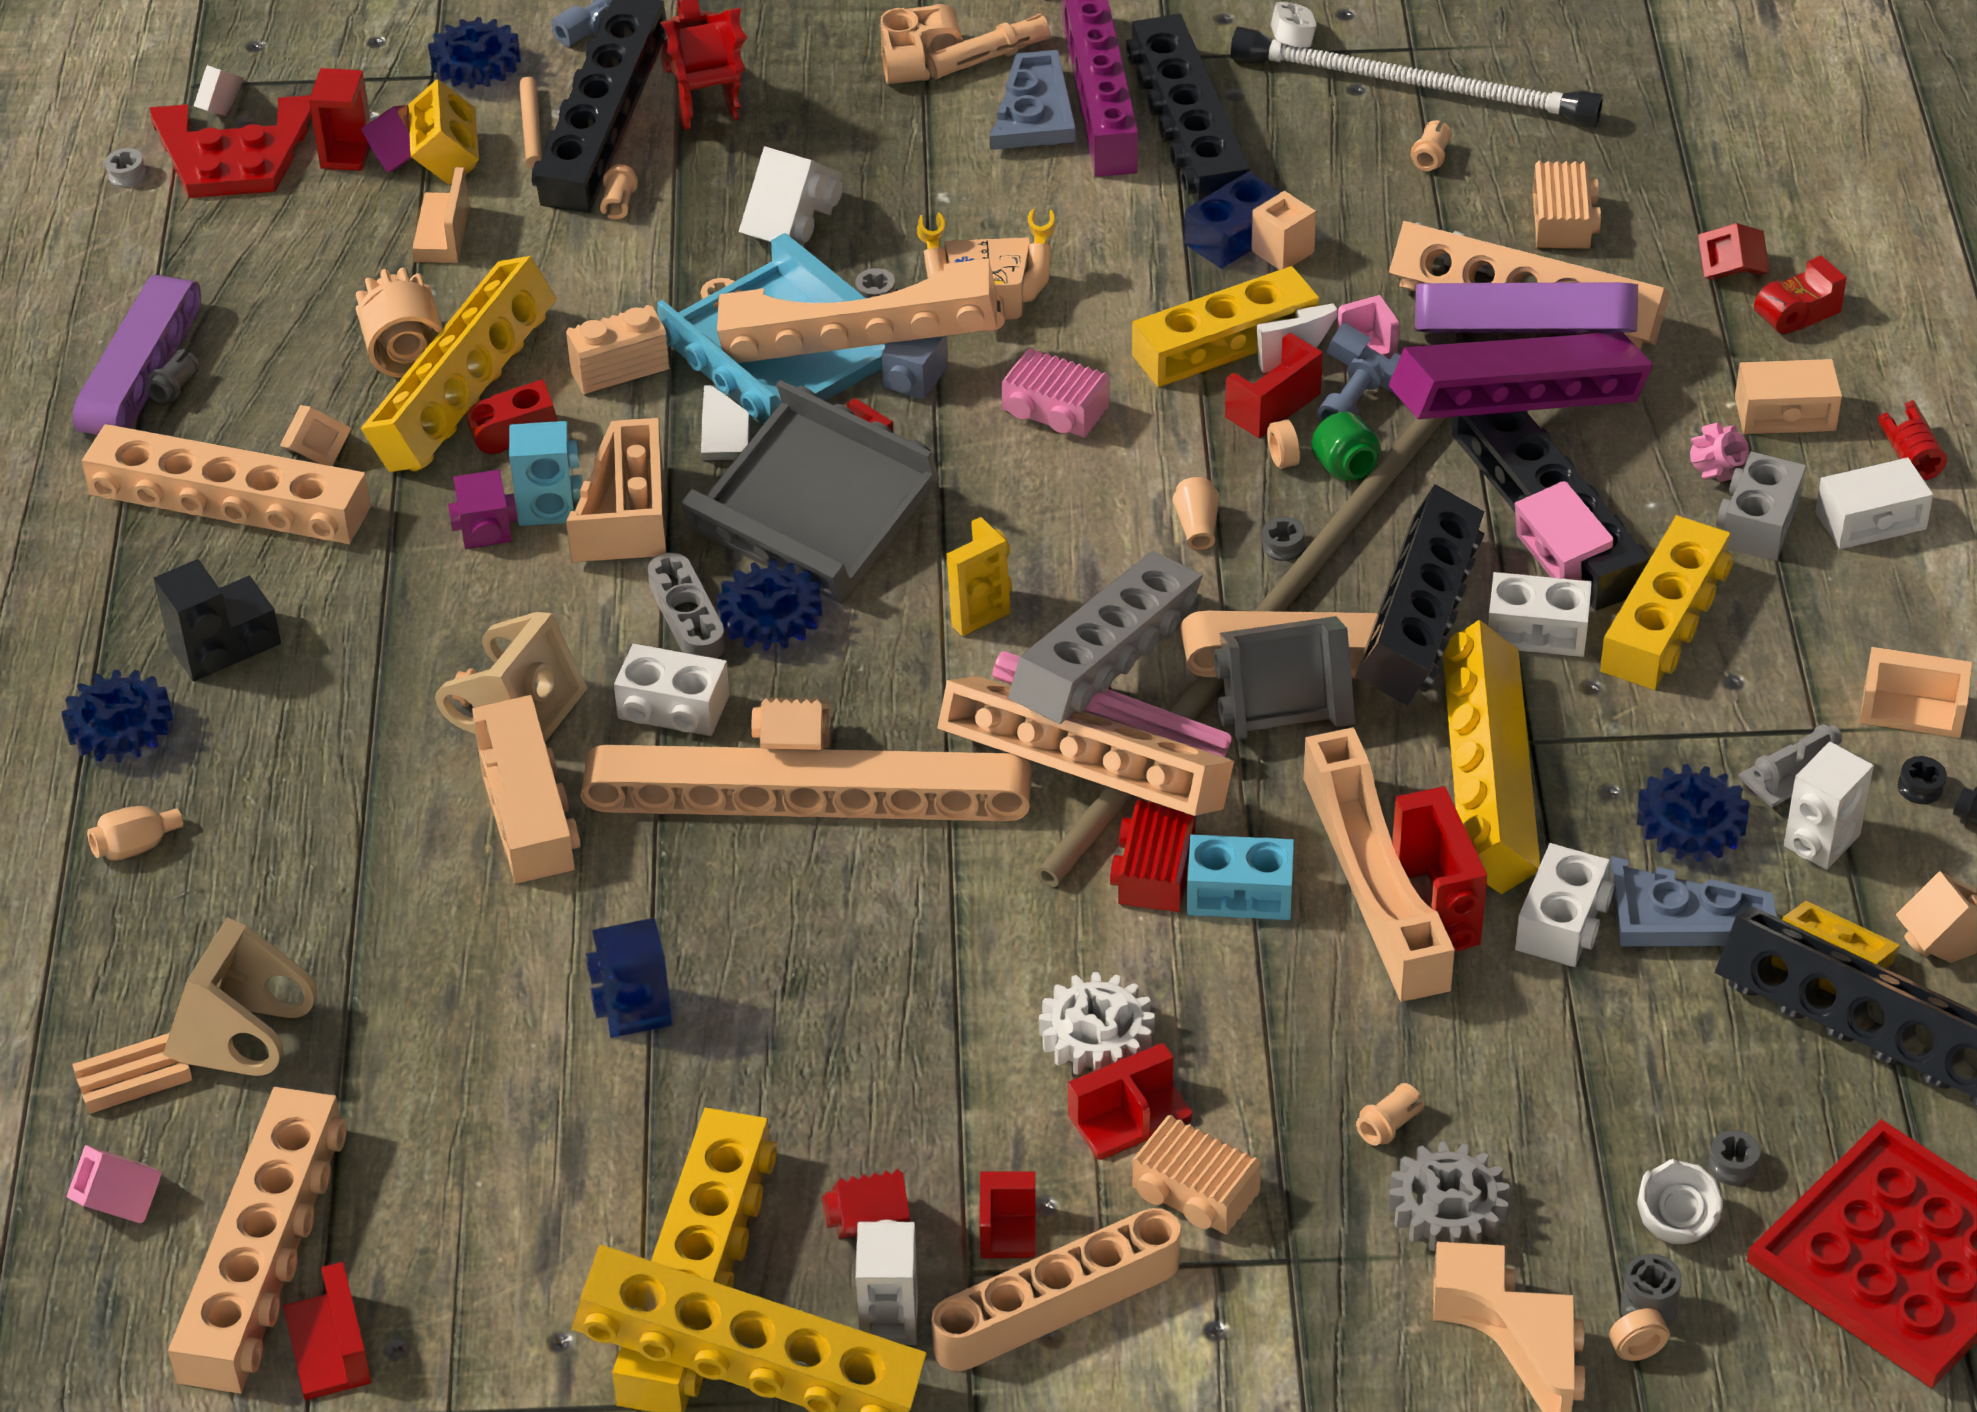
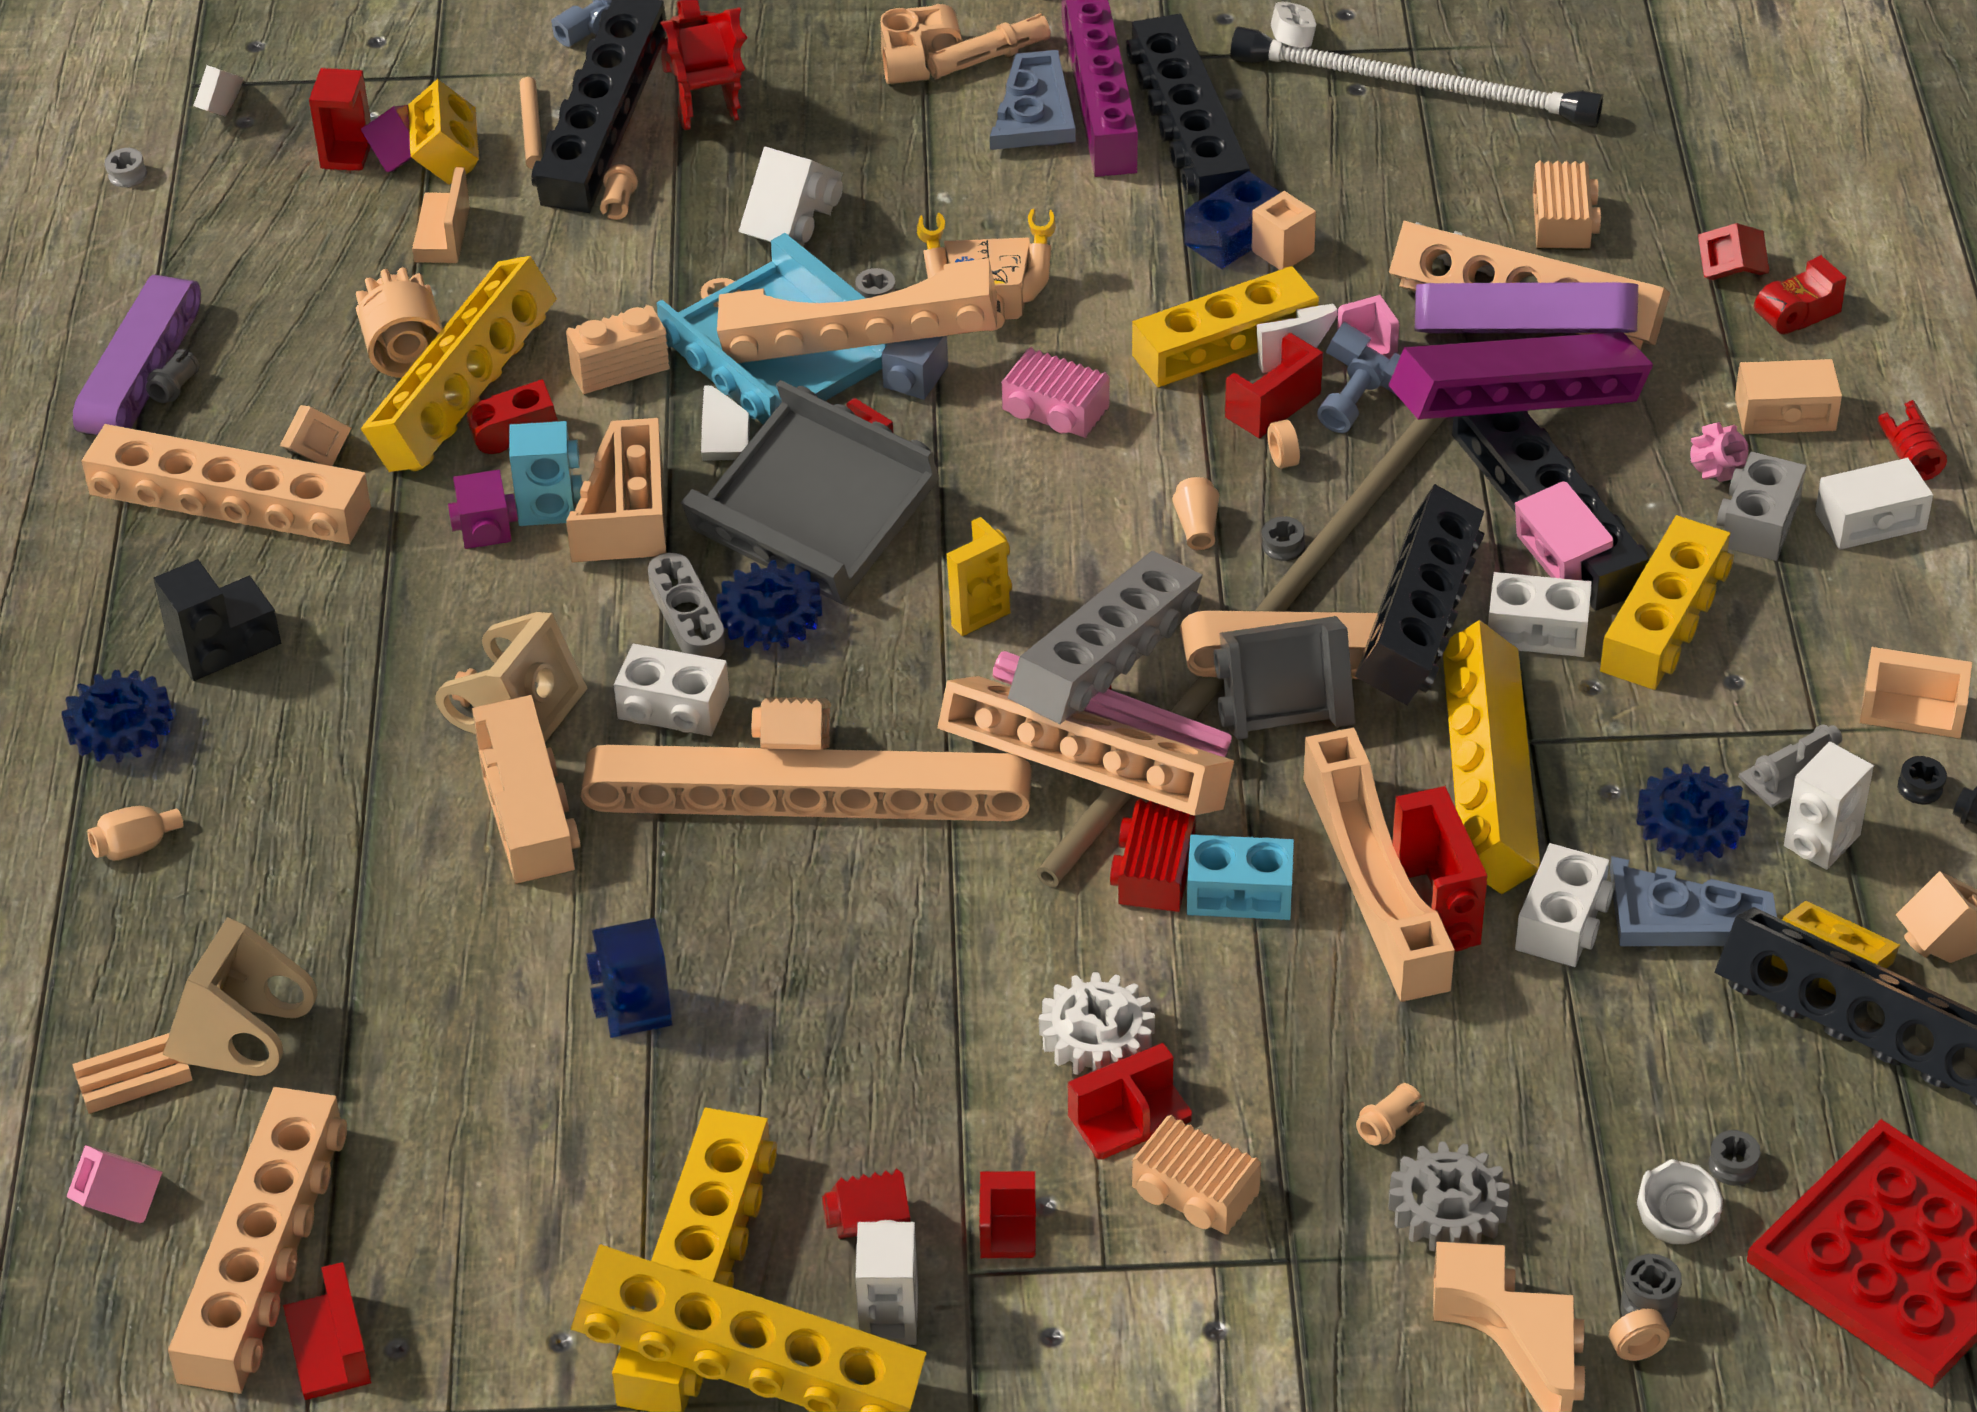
(232, 159): red wing -> none
(474, 53): clear blue gear -> none
(1056, 1289): light nougat beam -> none
(1346, 446): green head -> none
(1429, 151): light nougat pin -> none

